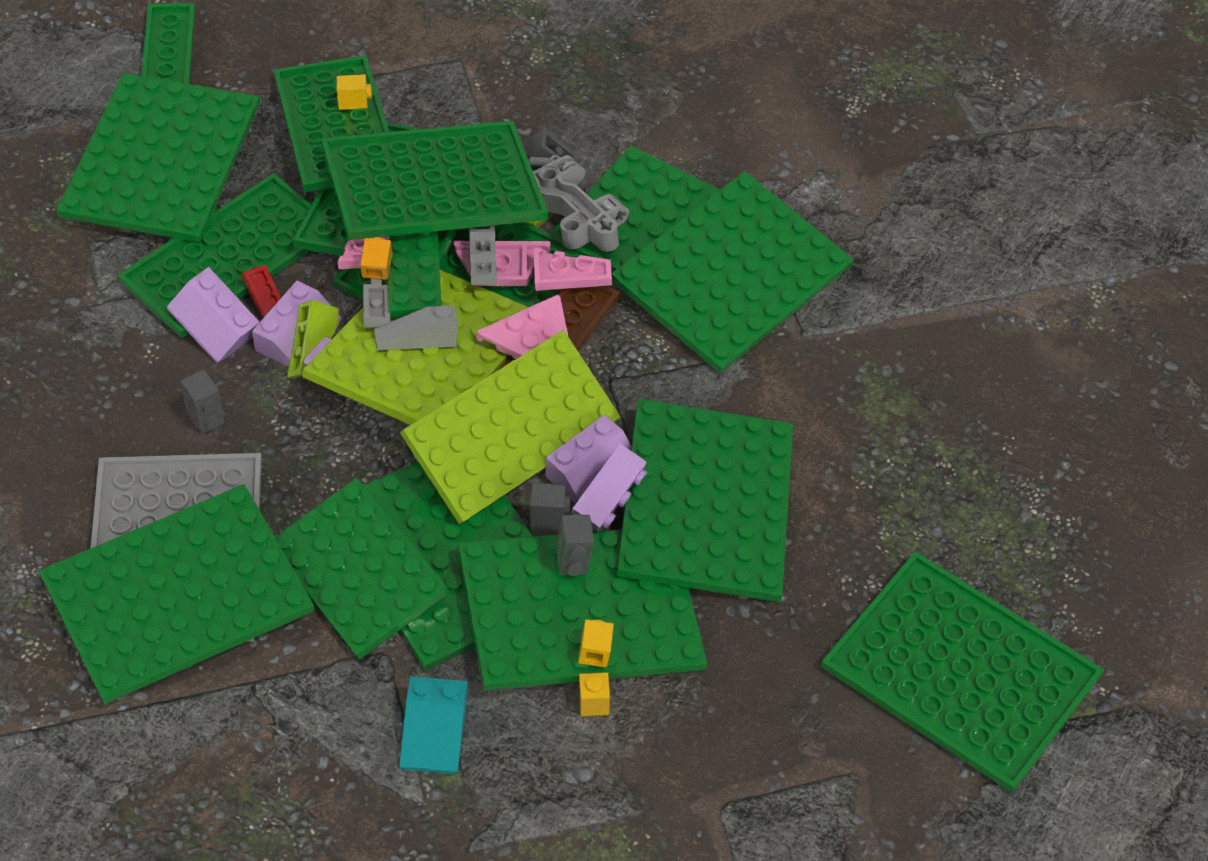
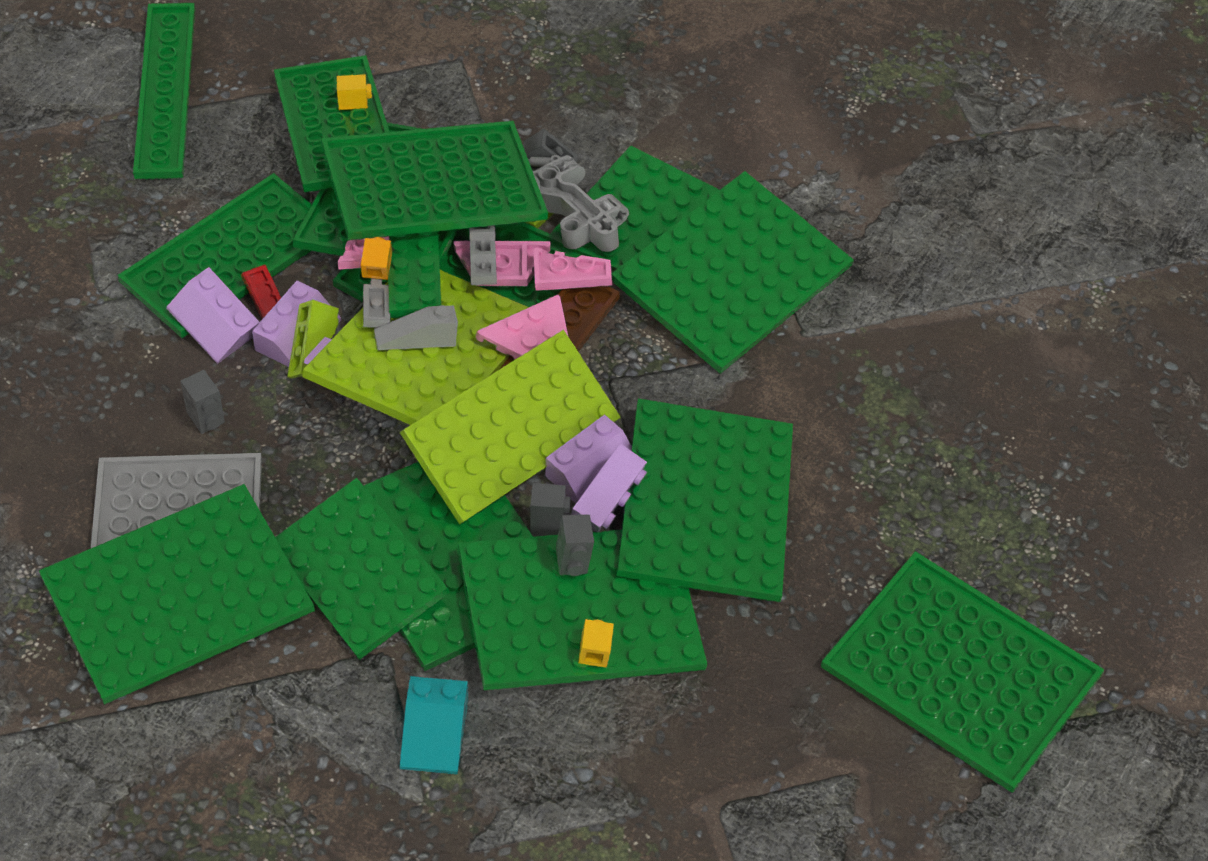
(159, 157): green plate -> none
(594, 694): yellow brick -> none

